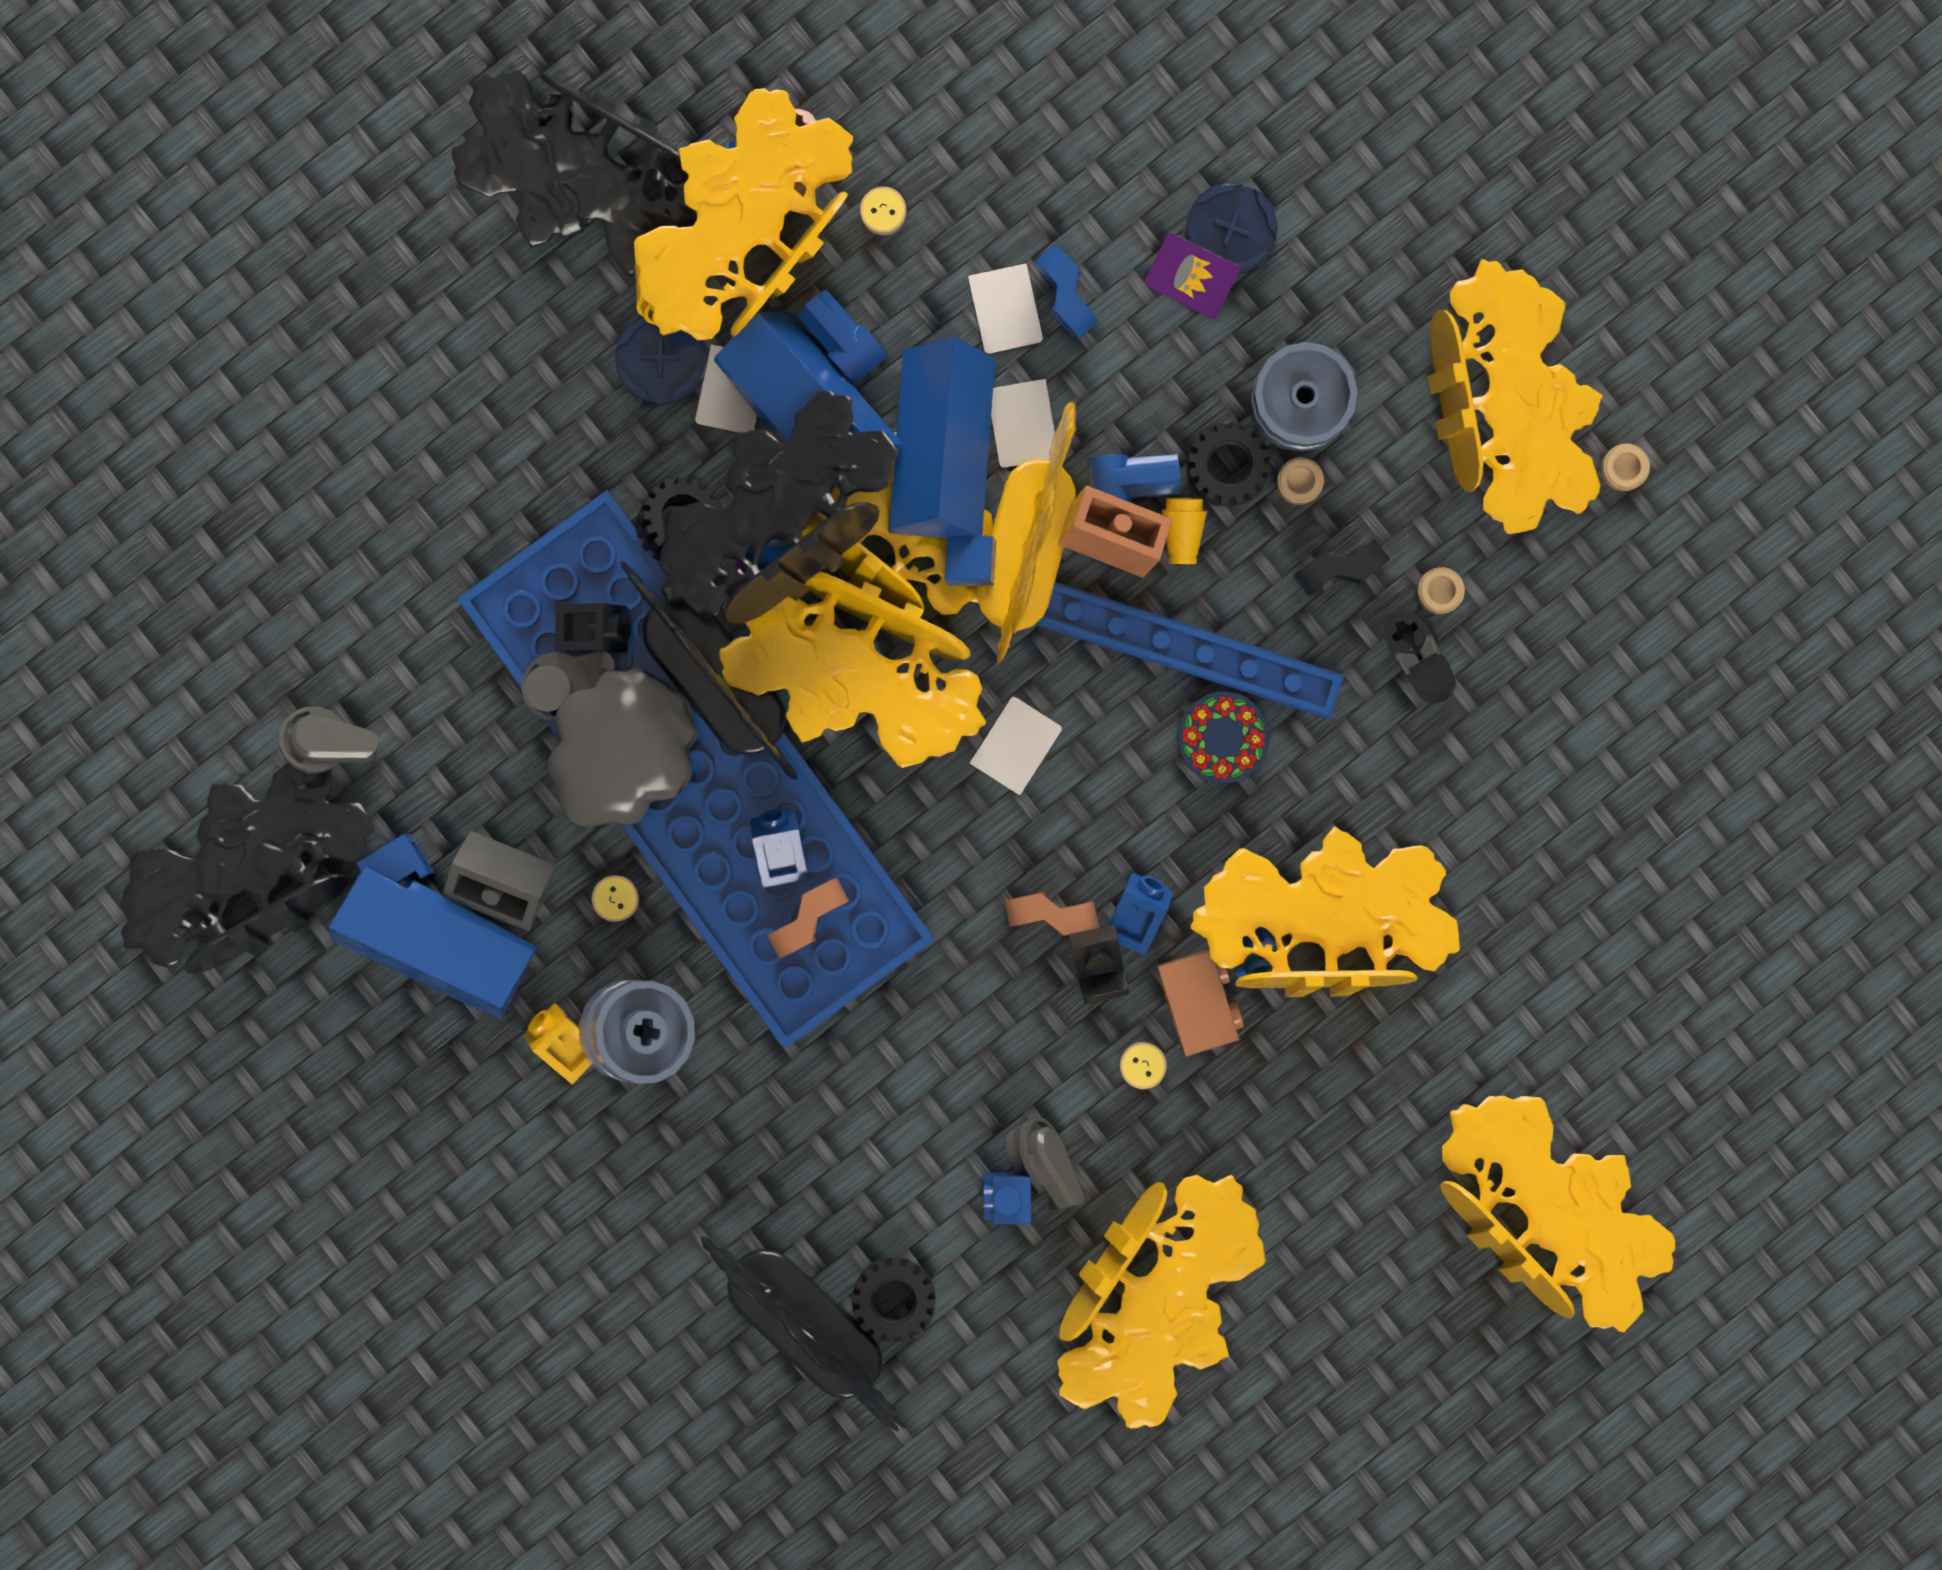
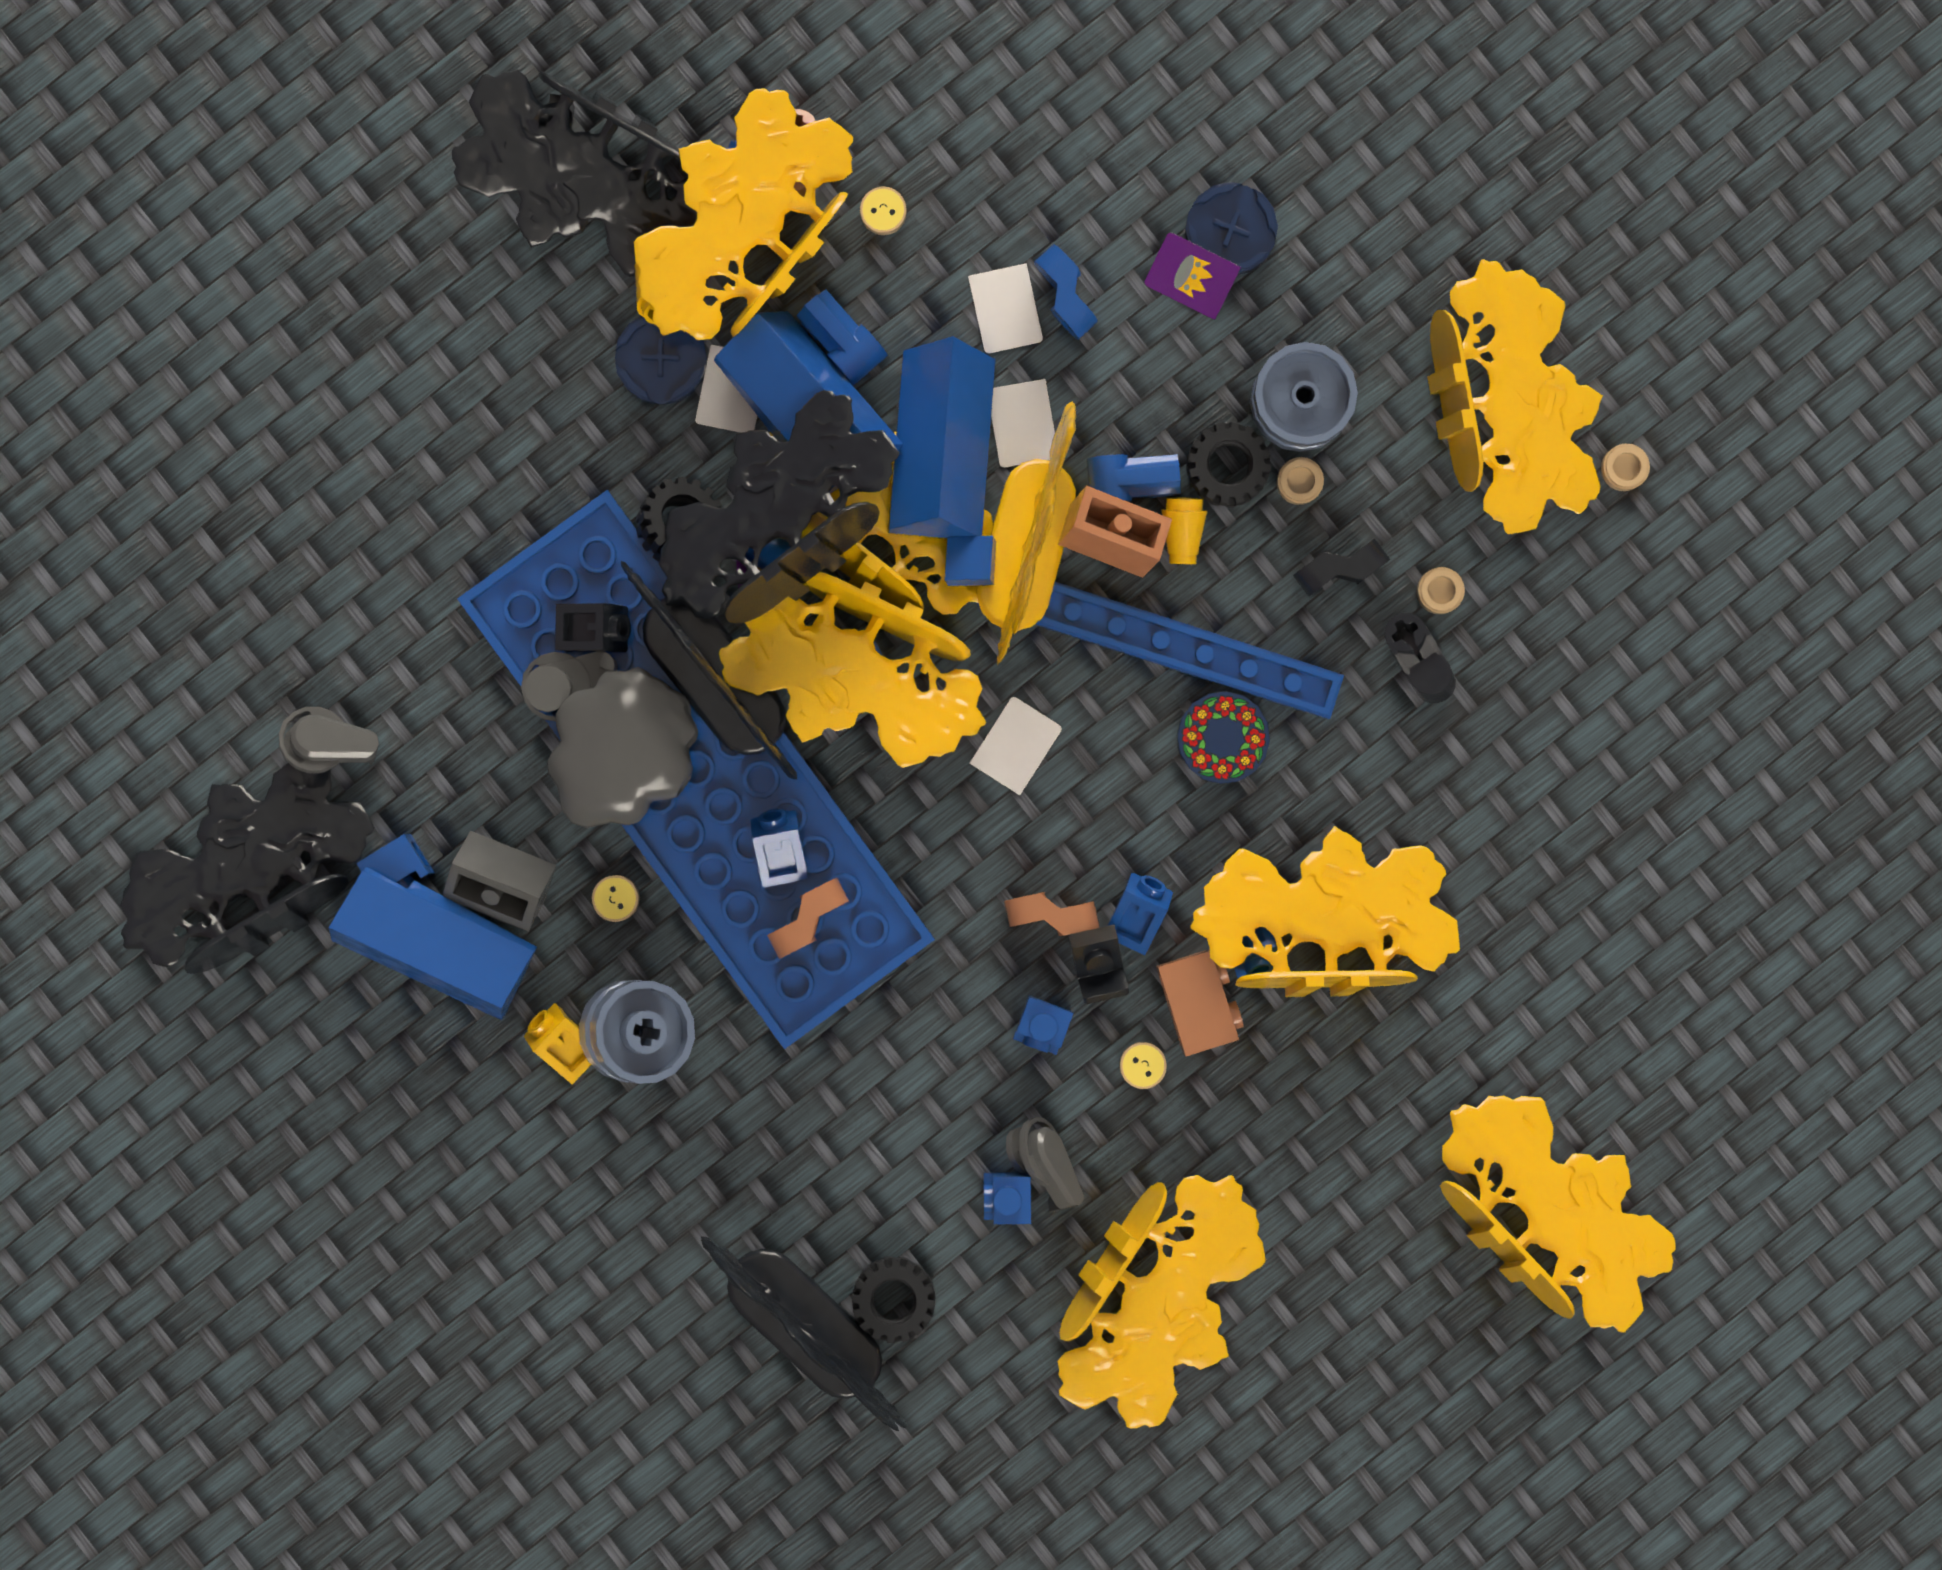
(1043, 1025): none -> blue brick

